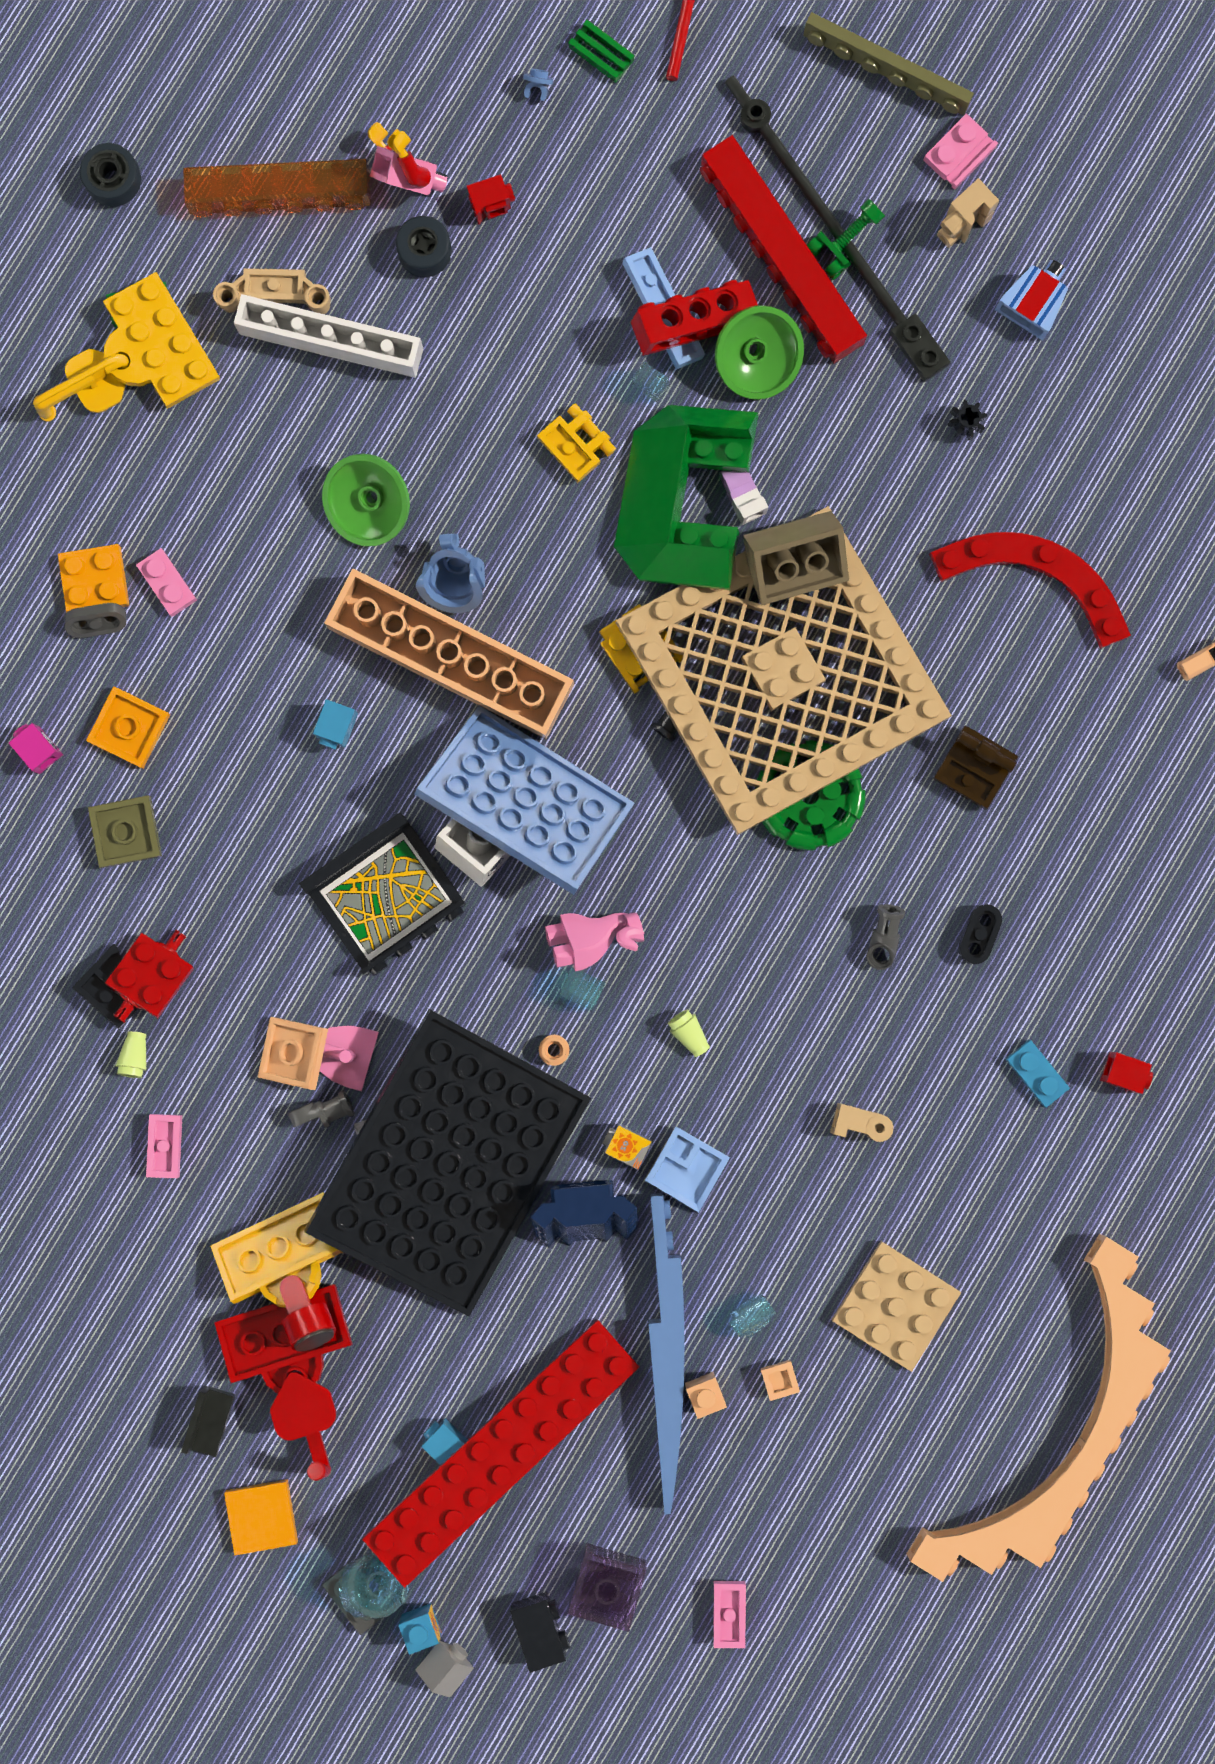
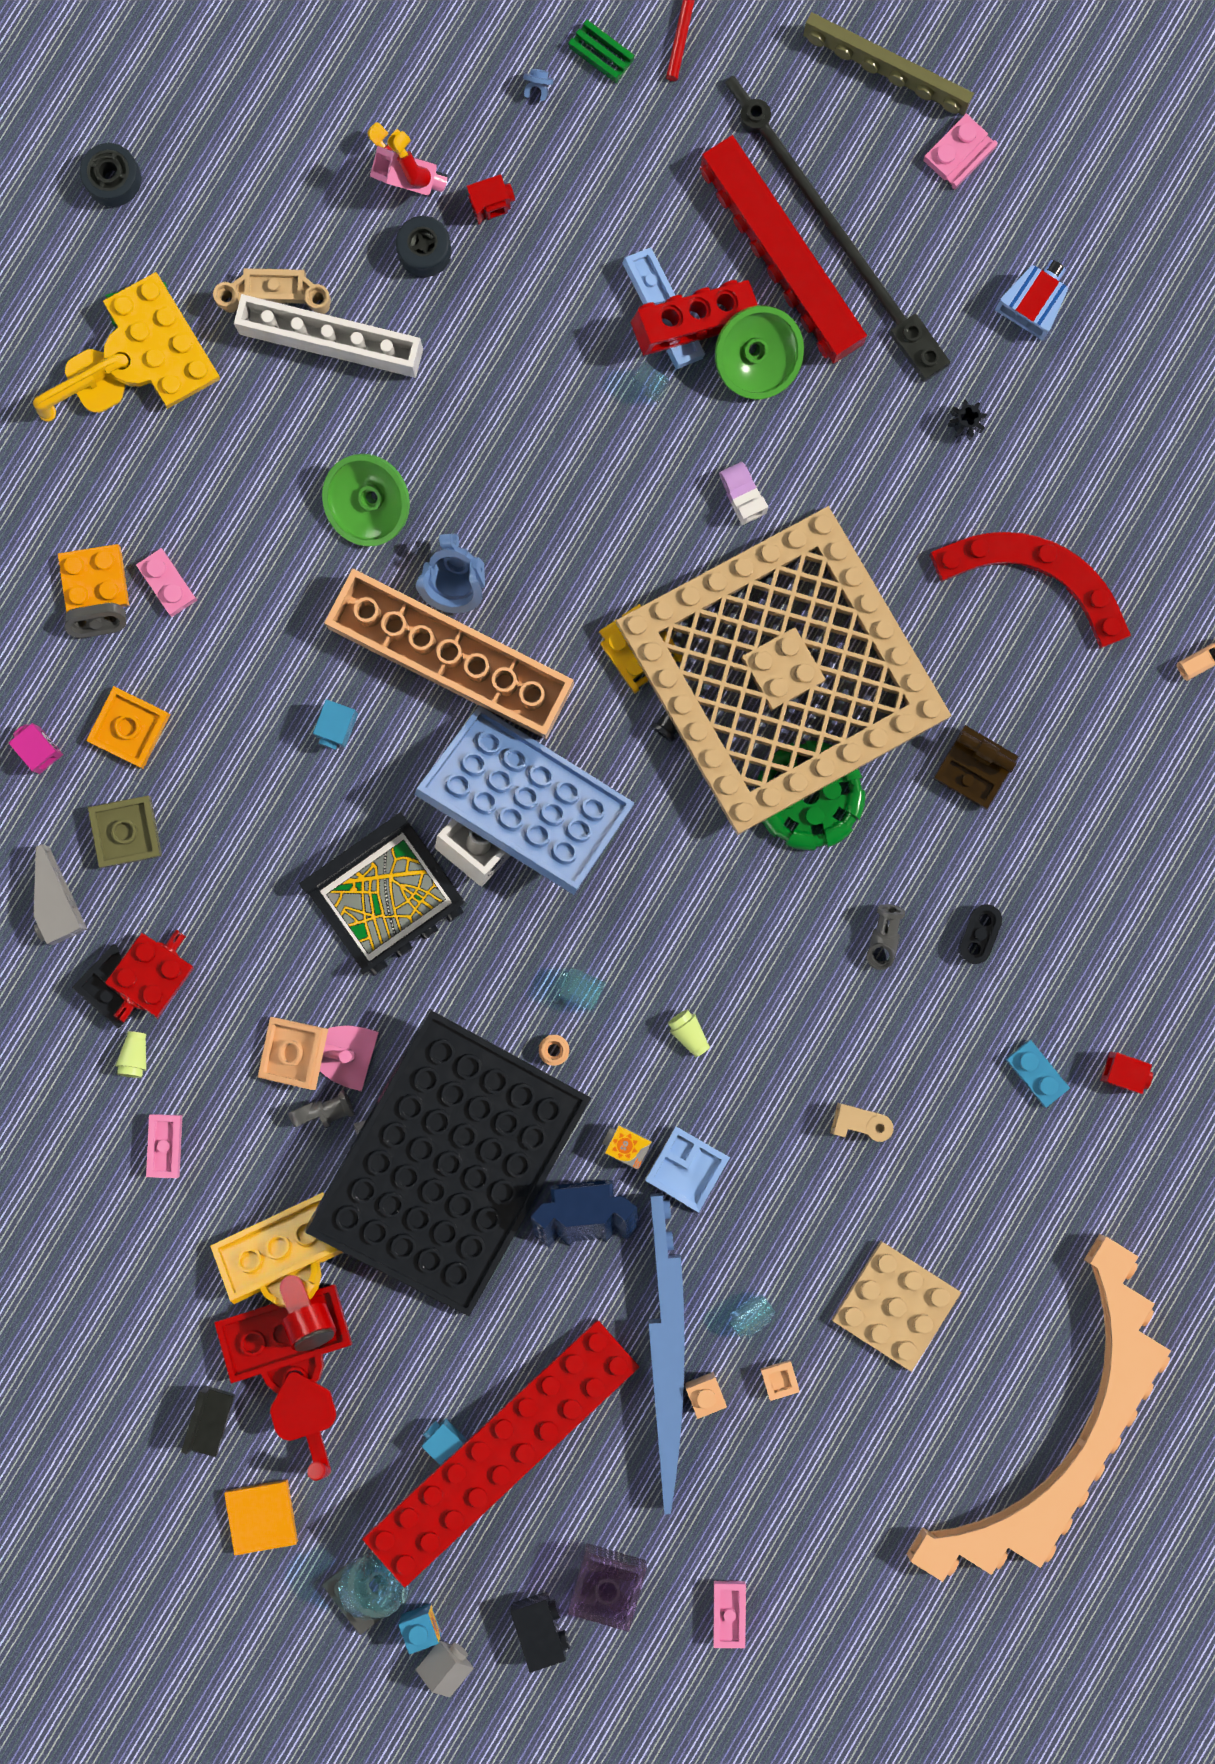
(53, 903): none -> light grey slope
(277, 187): clear orange brick -> none
(570, 449): yellow plate -> none
(590, 938): bright pink hips -> none
(649, 522): green slope -> none
(797, 557): dark tan slope -> none
(869, 214): green bar -> none
(971, 206): tan hips -> none

